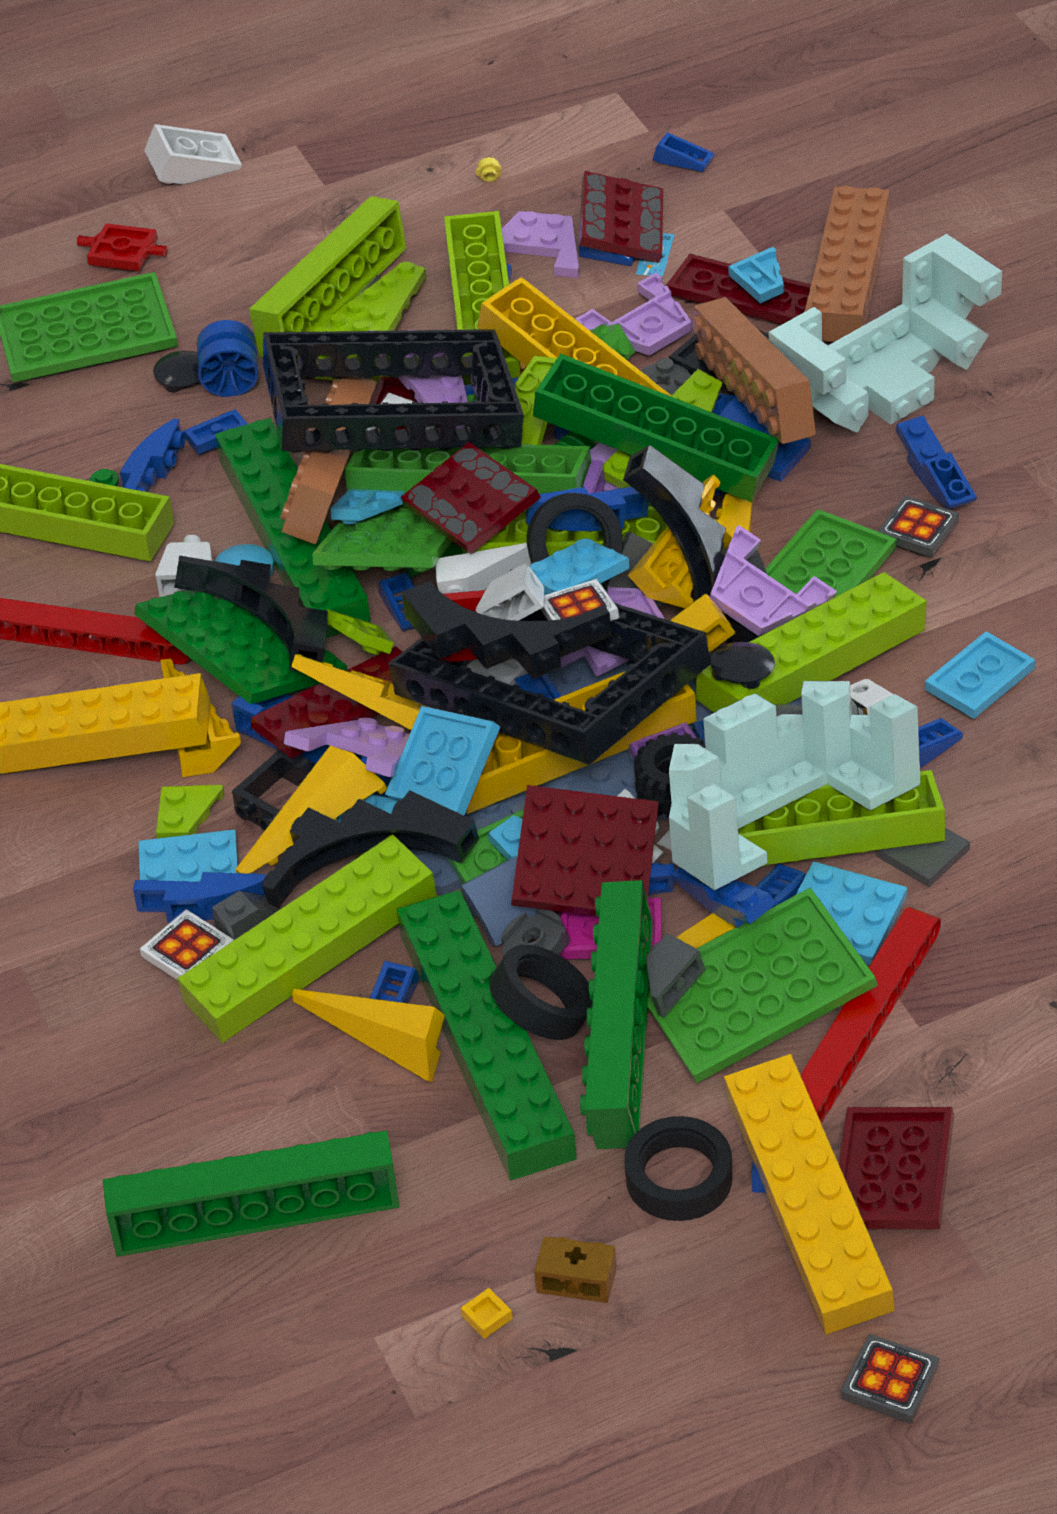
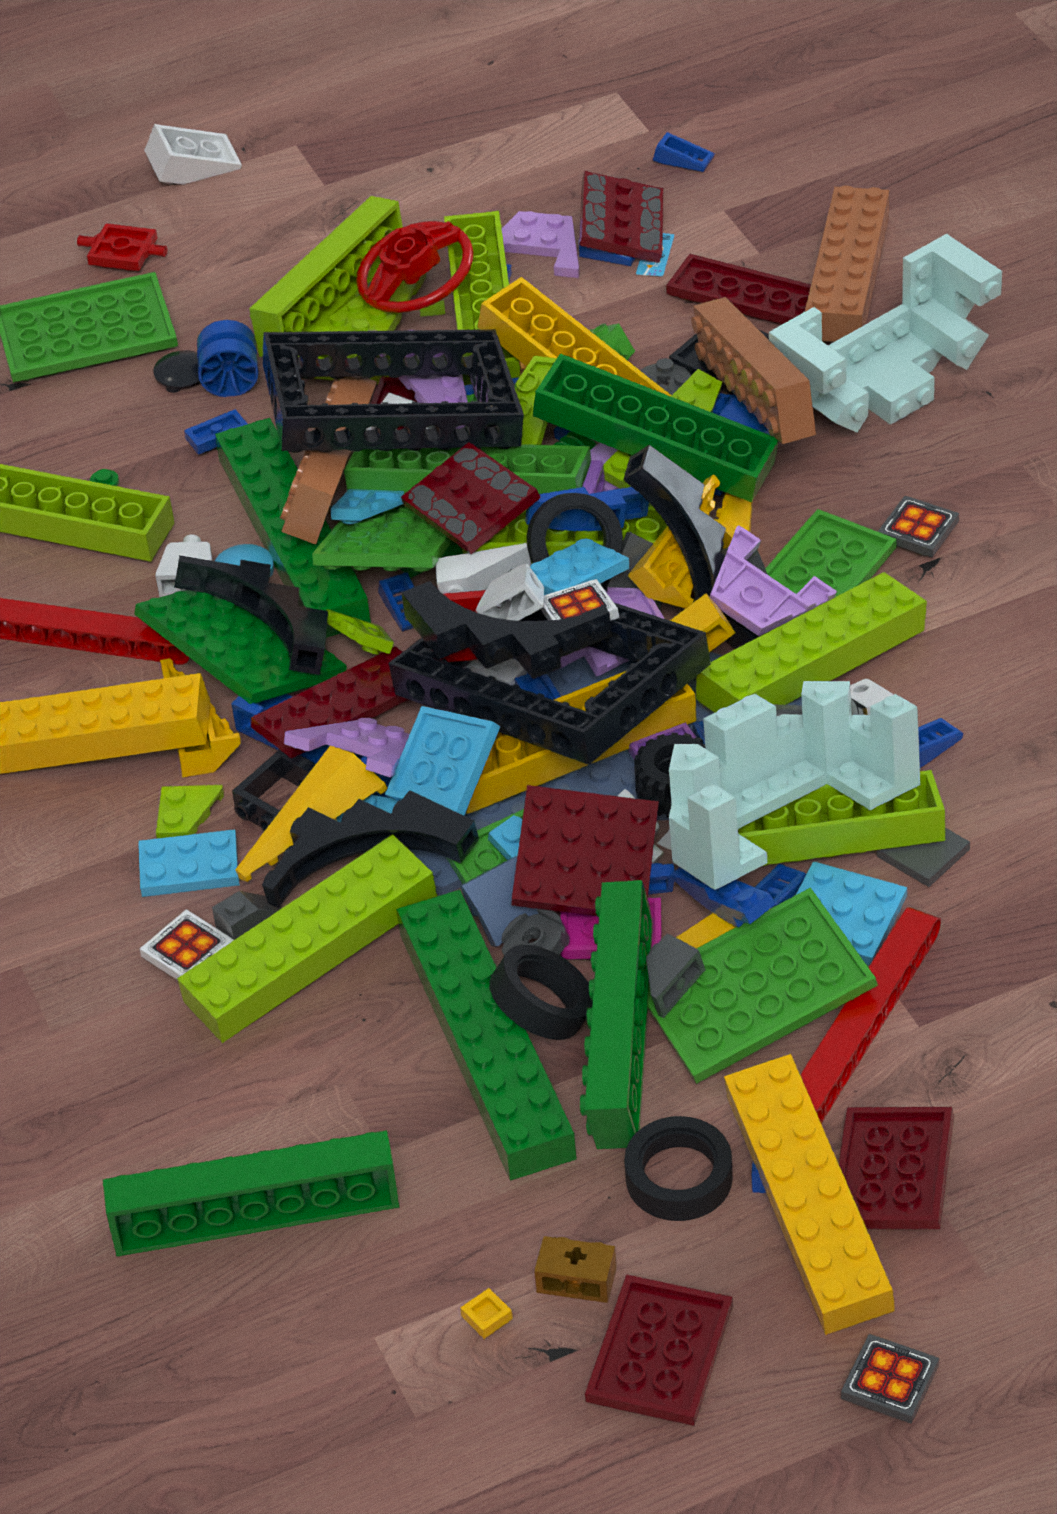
(153, 457): blue slope -> none
(196, 897): blue slope -> none
(365, 689): yellow wedge -> none
(391, 1028): yellow wedge -> none
(397, 972): blue slope -> none
(406, 257): none -> red piece
(435, 309): none -> lime sticker
(488, 169): light yellow plate -> none
(652, 323): lavender wing -> none
(659, 1350): none -> dark red plate
(742, 663): black dish -> none
(759, 275): medium azure wing -> none
(787, 457): blue plate -> none
(932, 465): blue slope -> none
(979, 674): medium azure plate -> none

